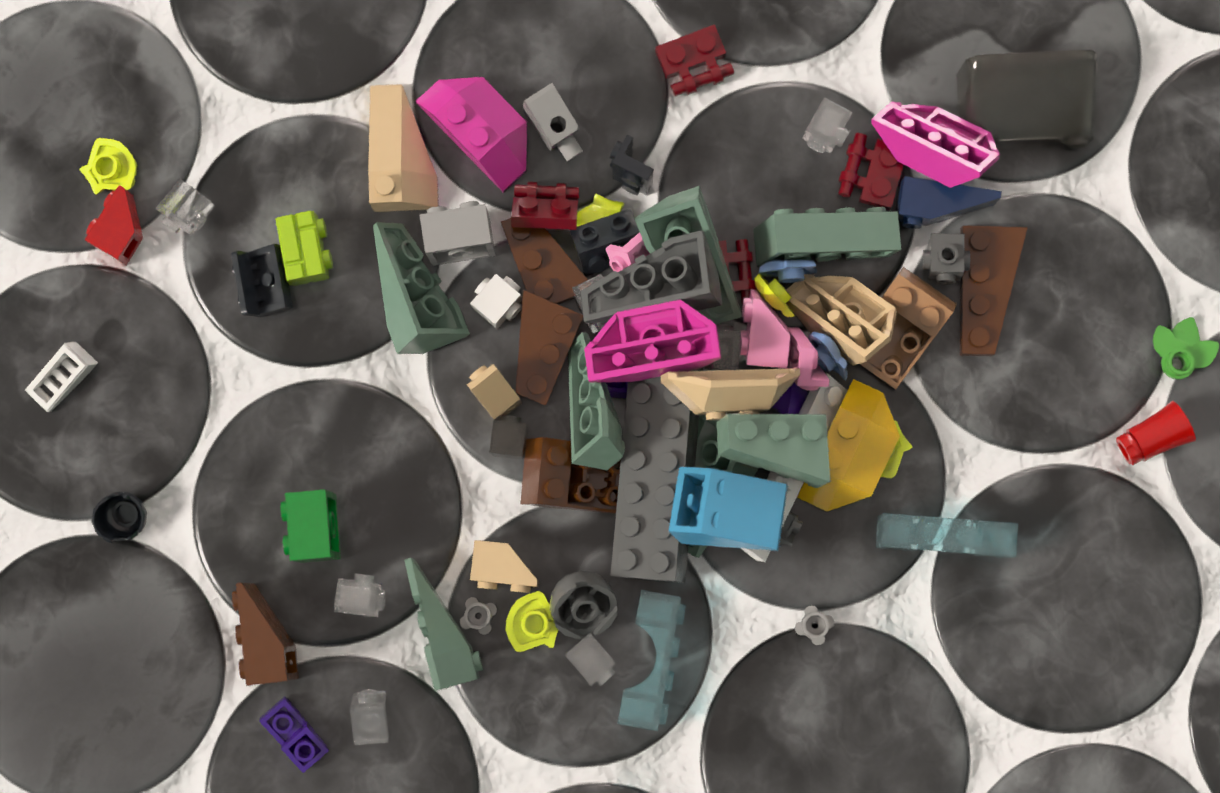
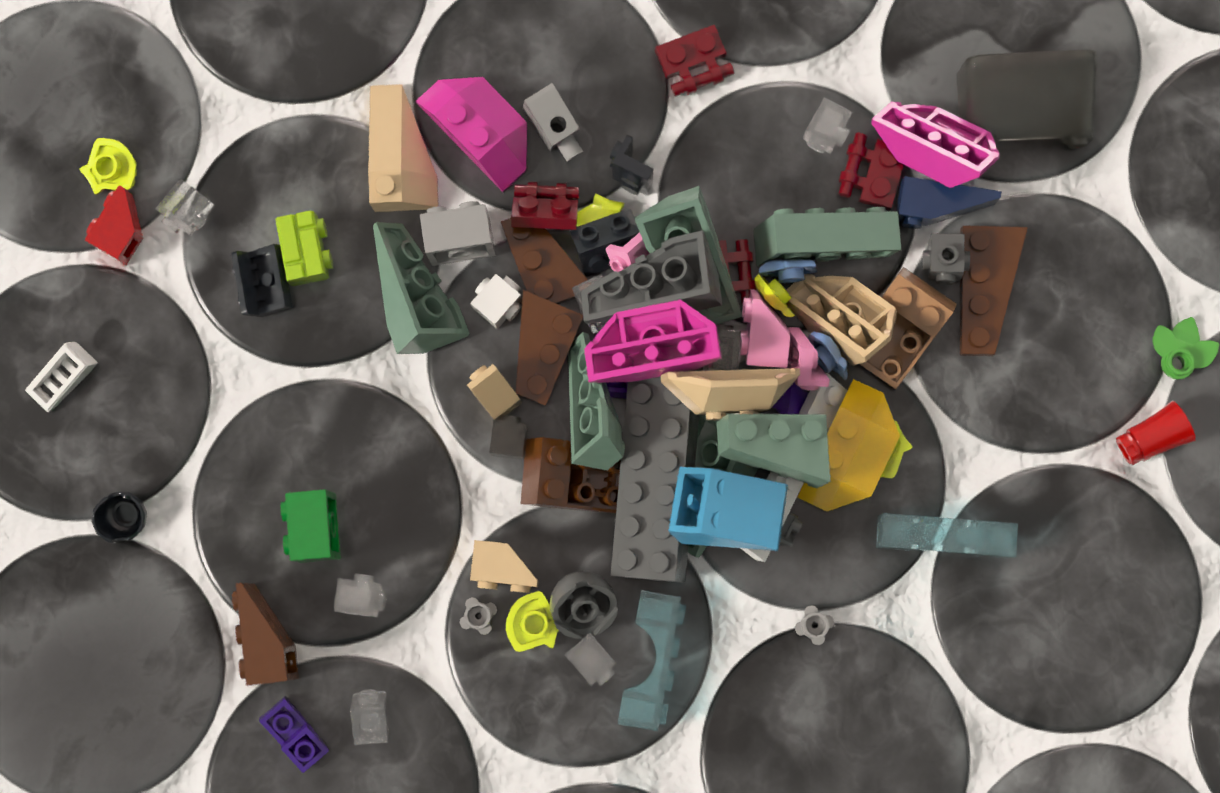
(448, 650): sand green wedge -> none

